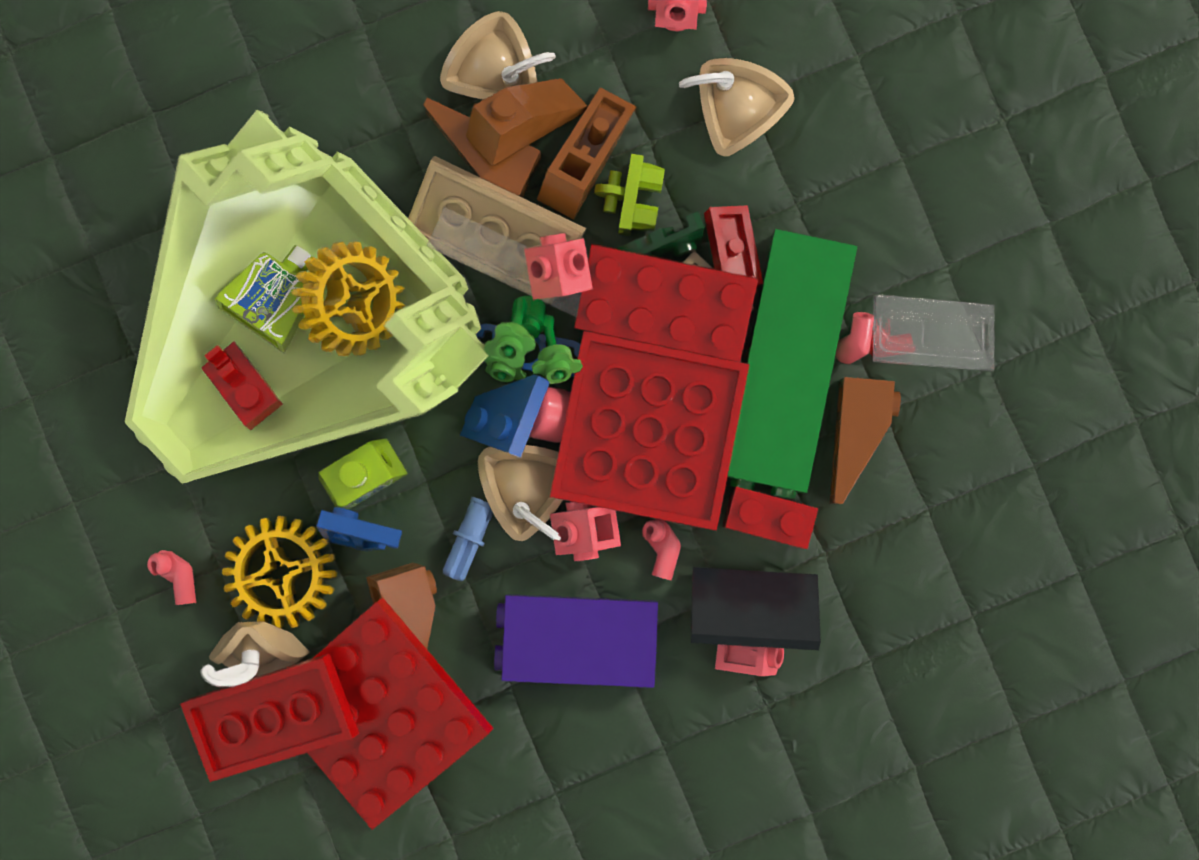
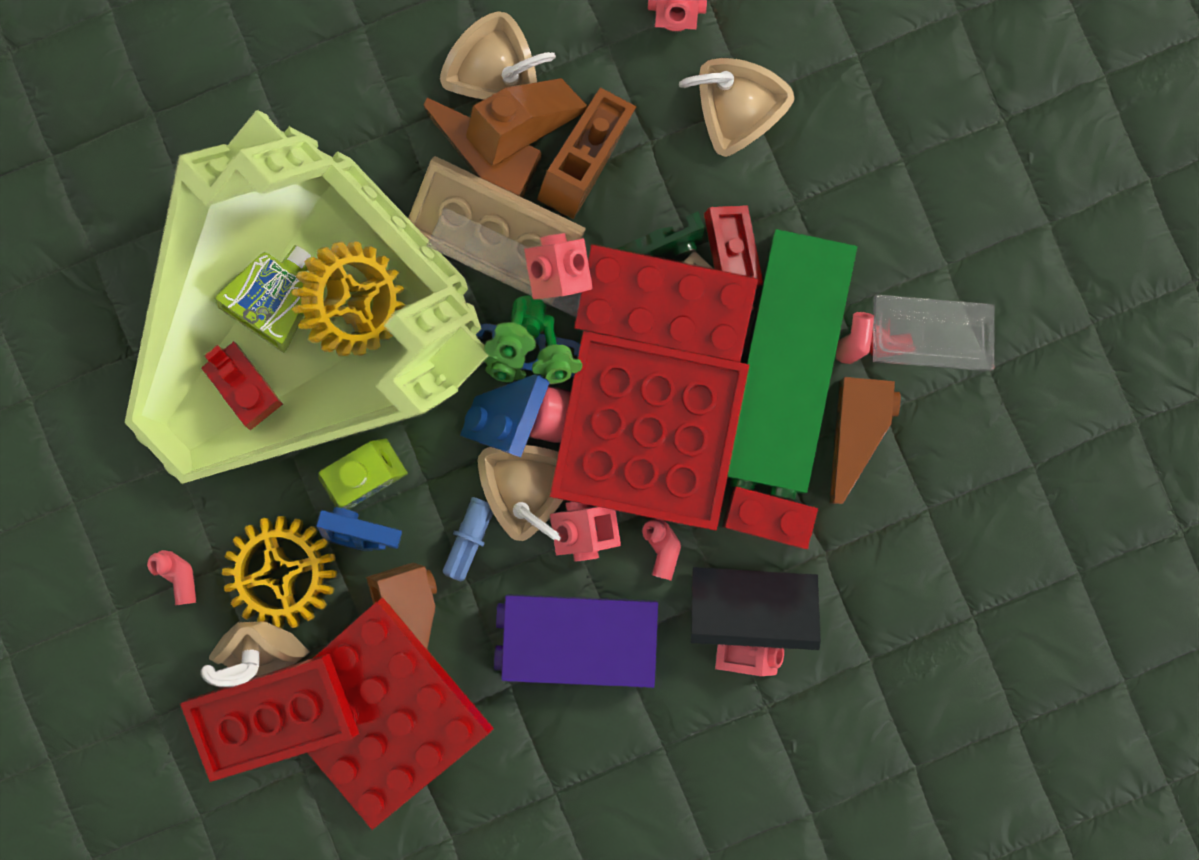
(640, 177): lime hips -> none

